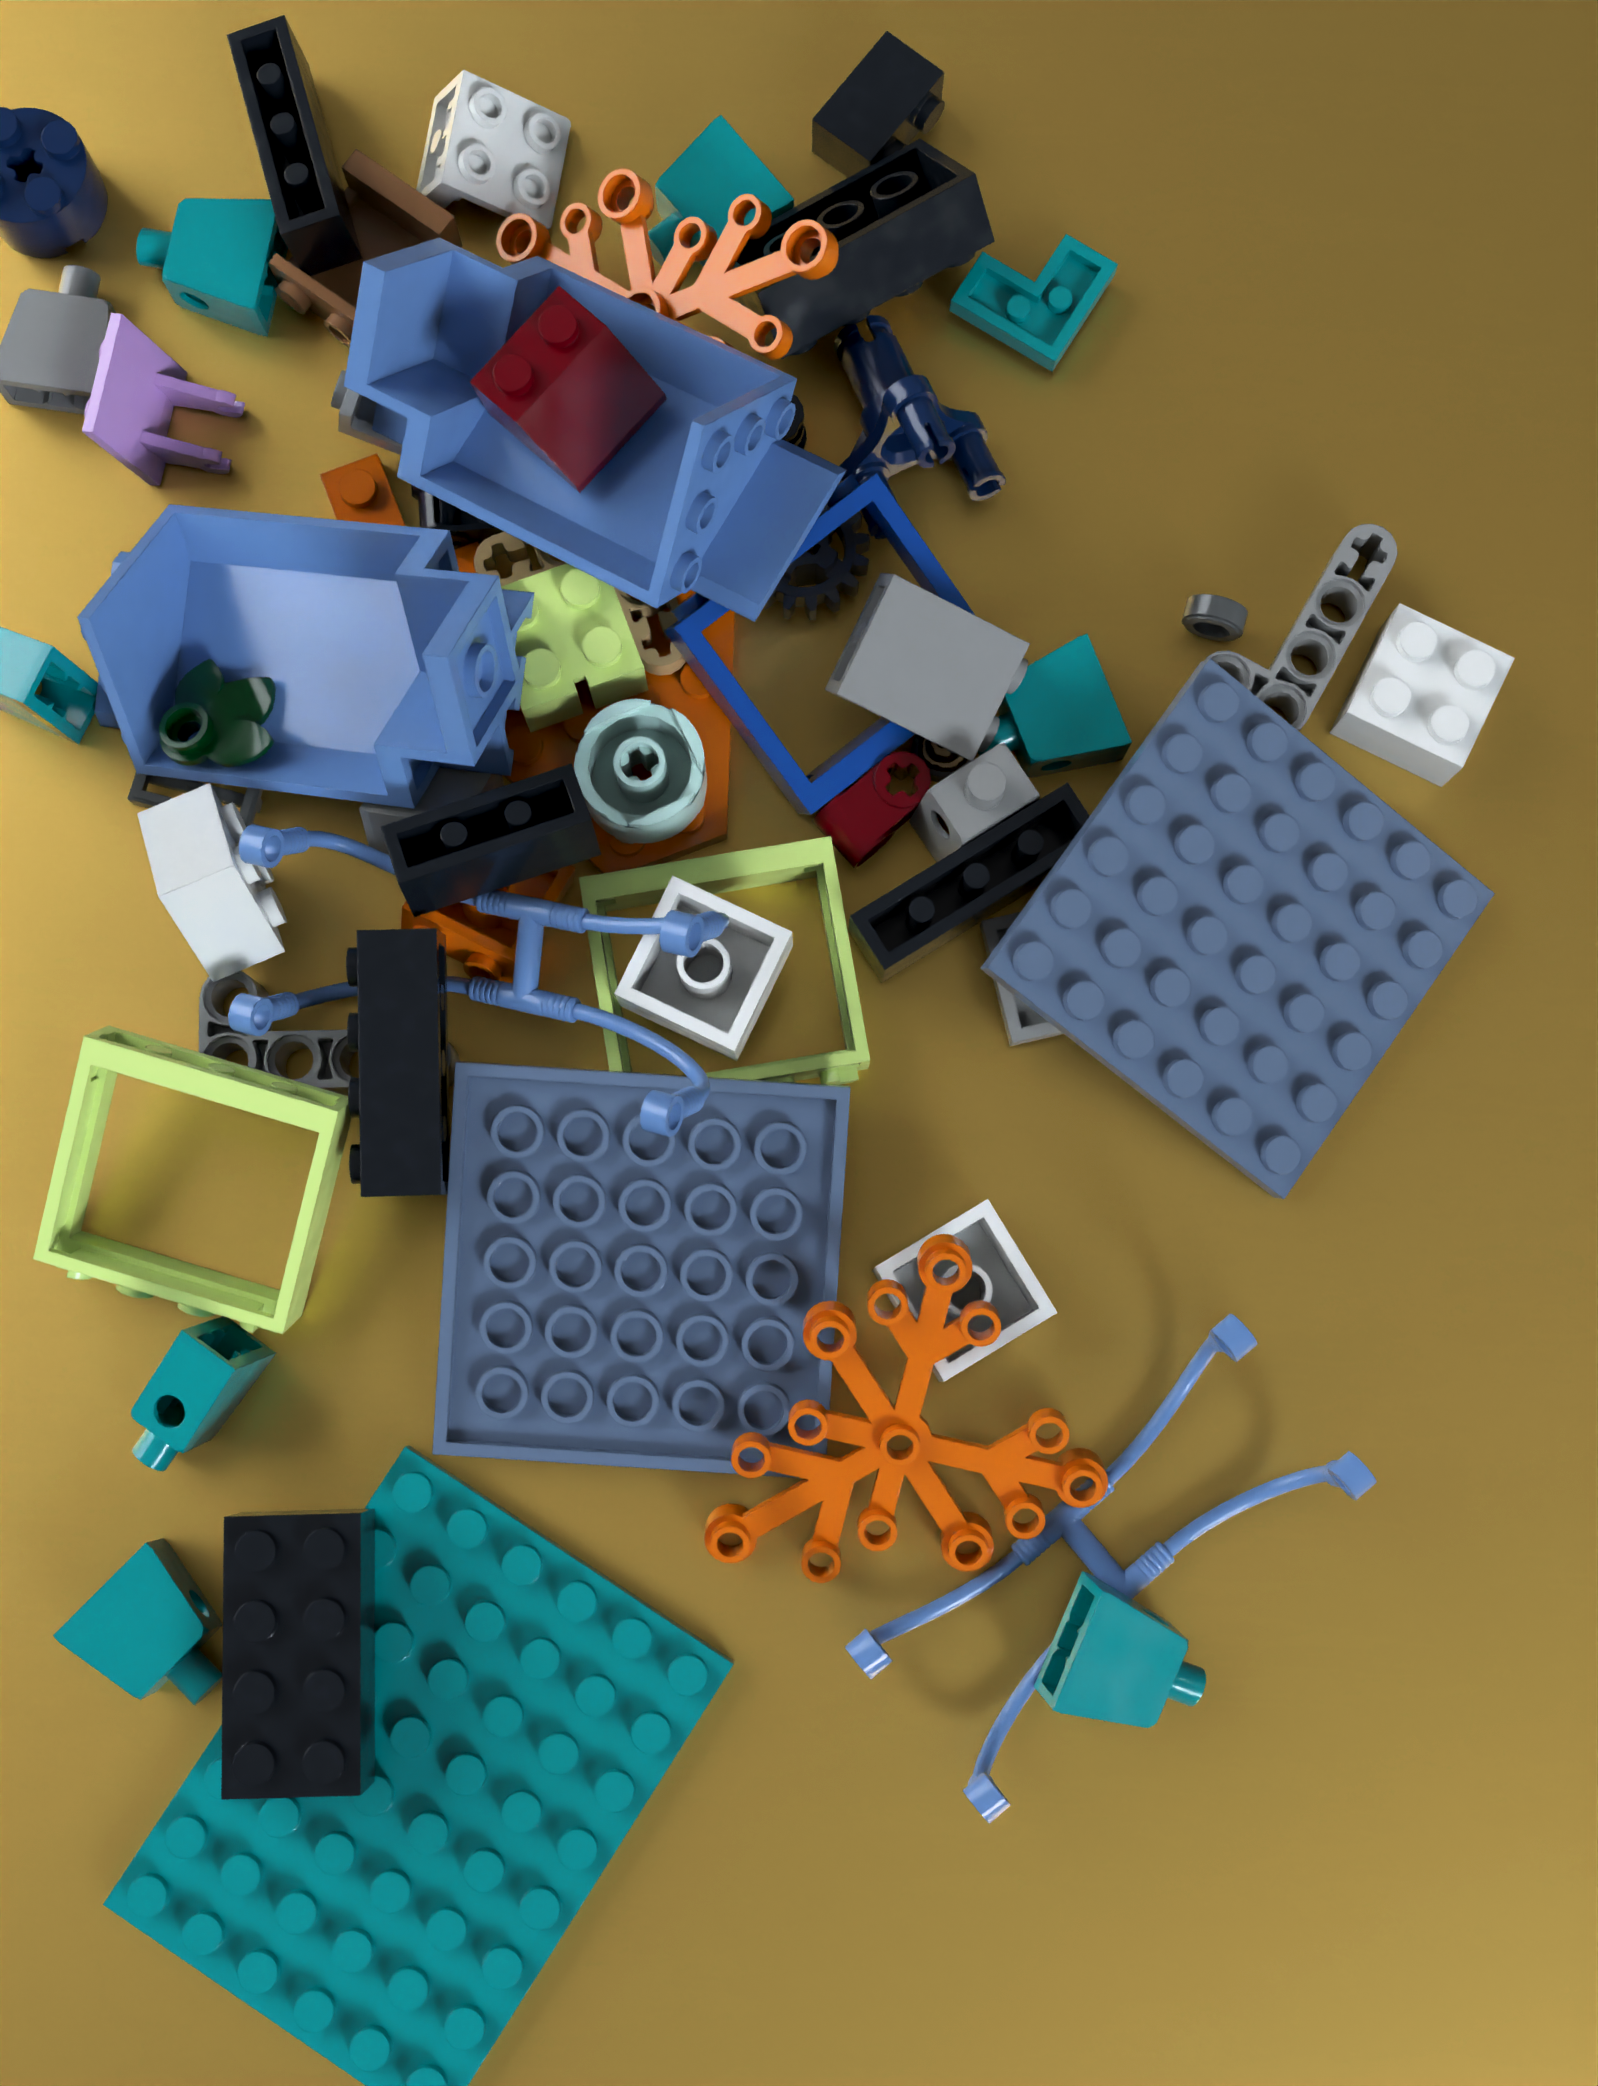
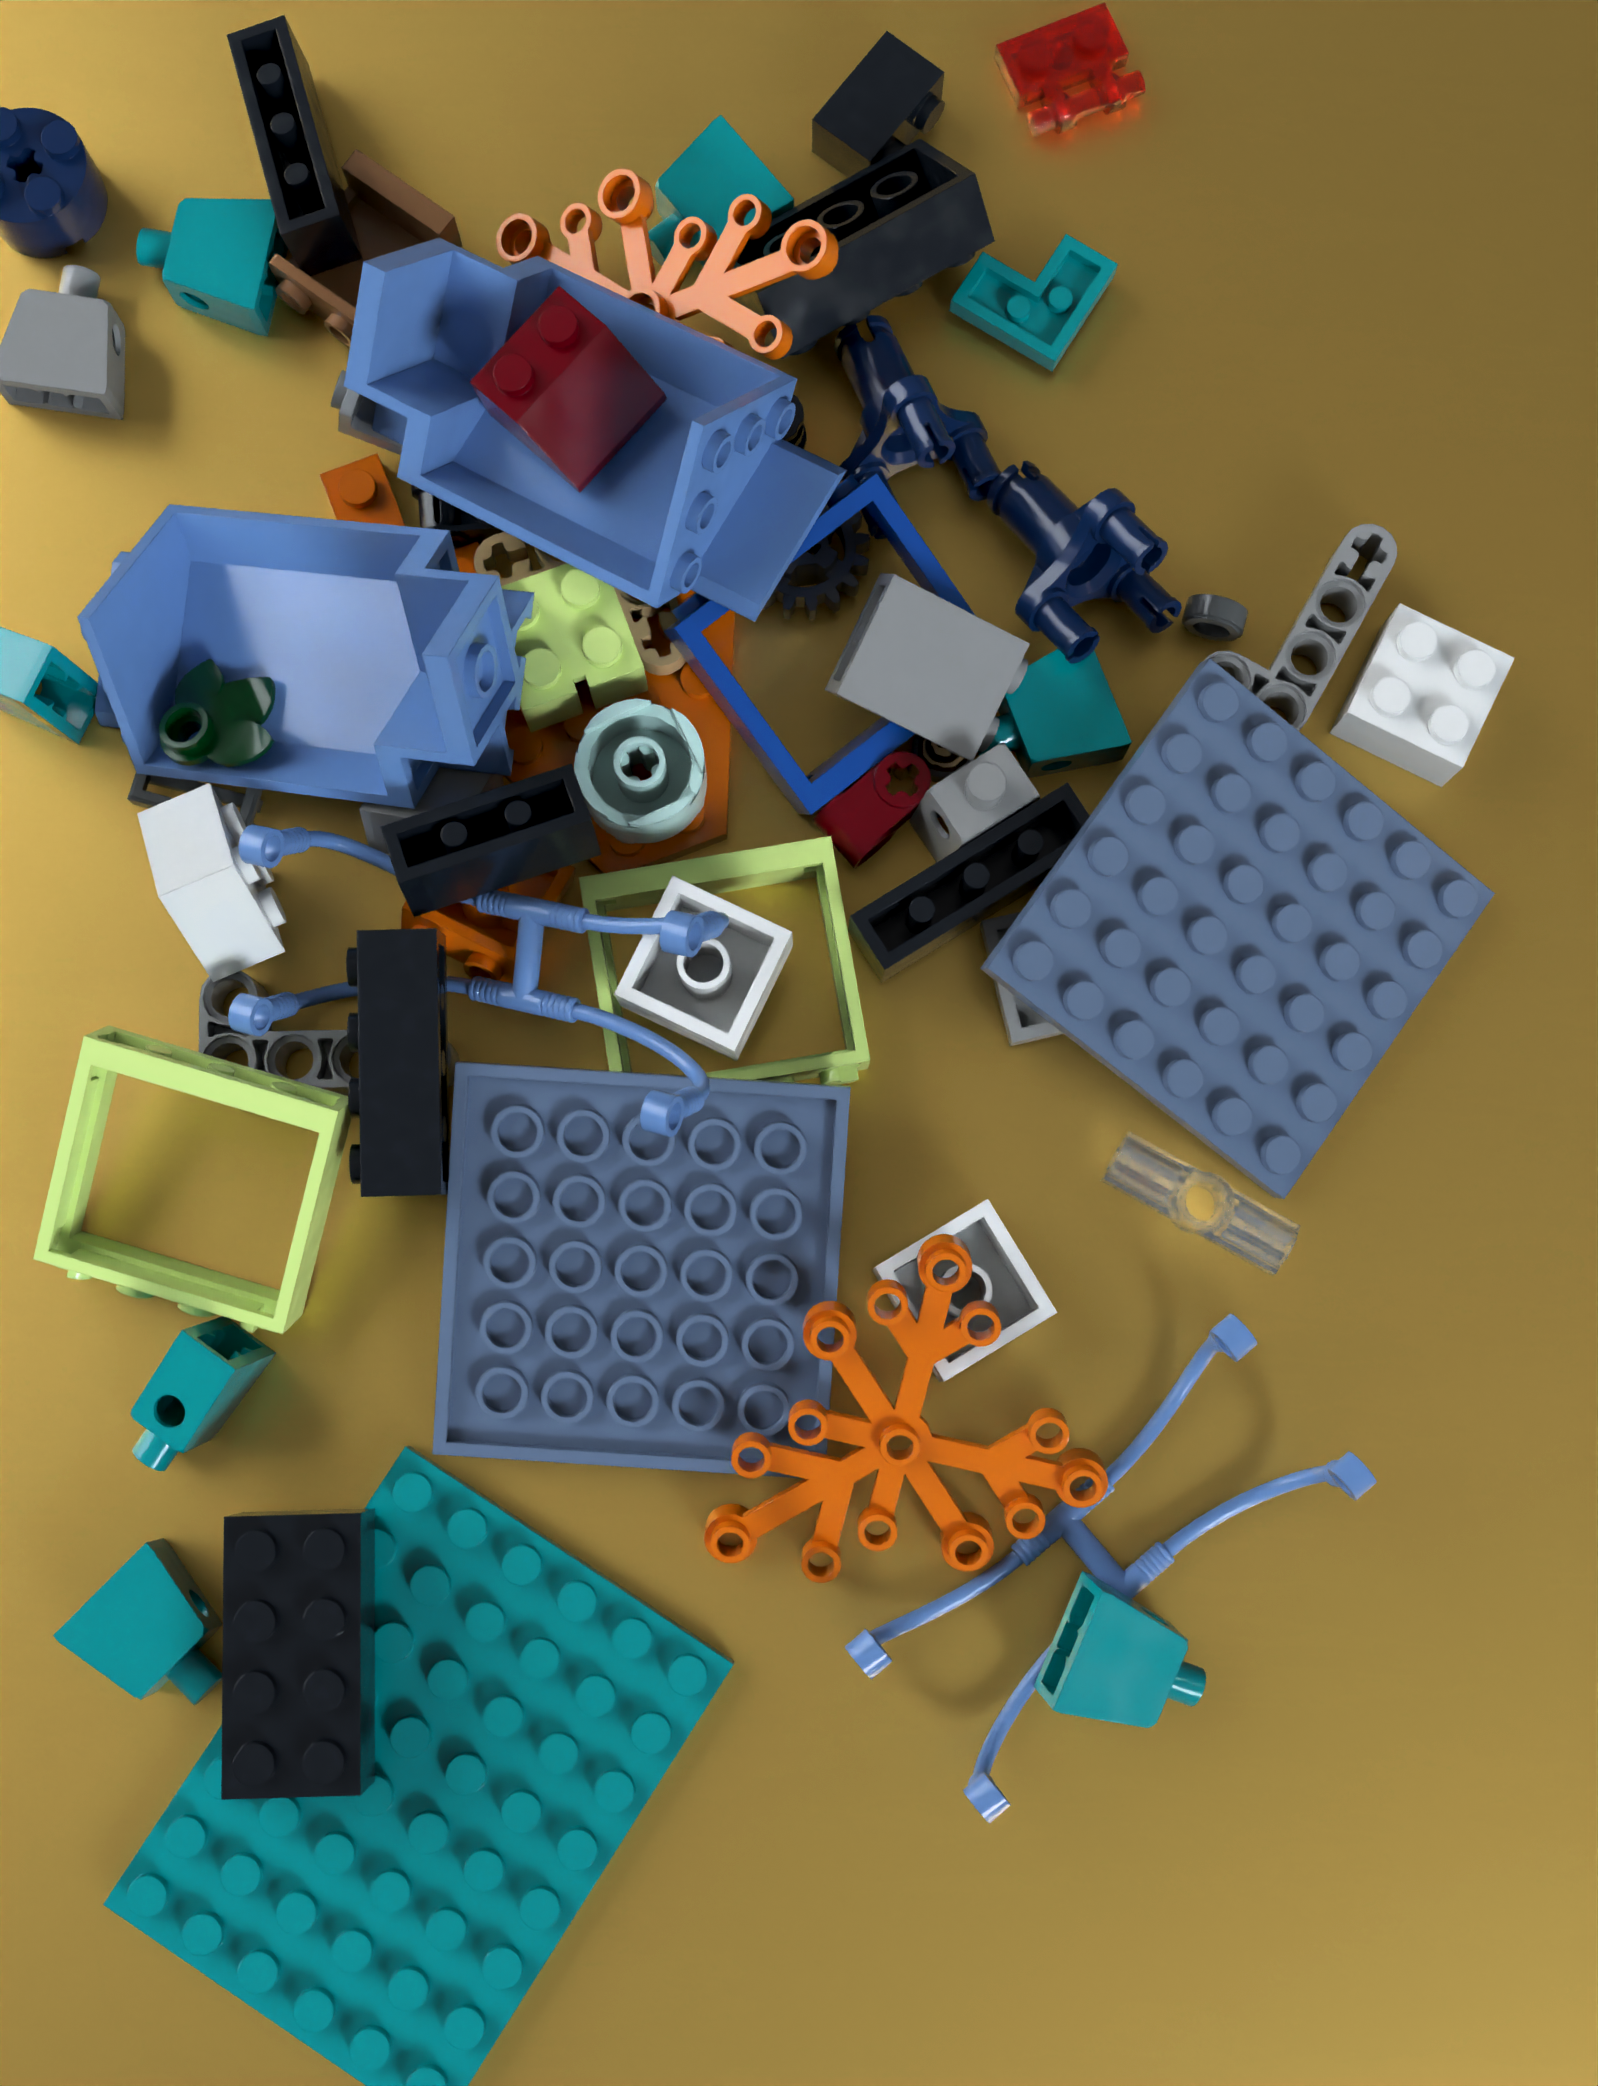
(135, 404): lavender plate -> none
(493, 150): white bracket -> none
(1064, 56): none -> clear red plate
(1080, 558): none -> dark blue wheel
(1237, 1221): none -> clear piece

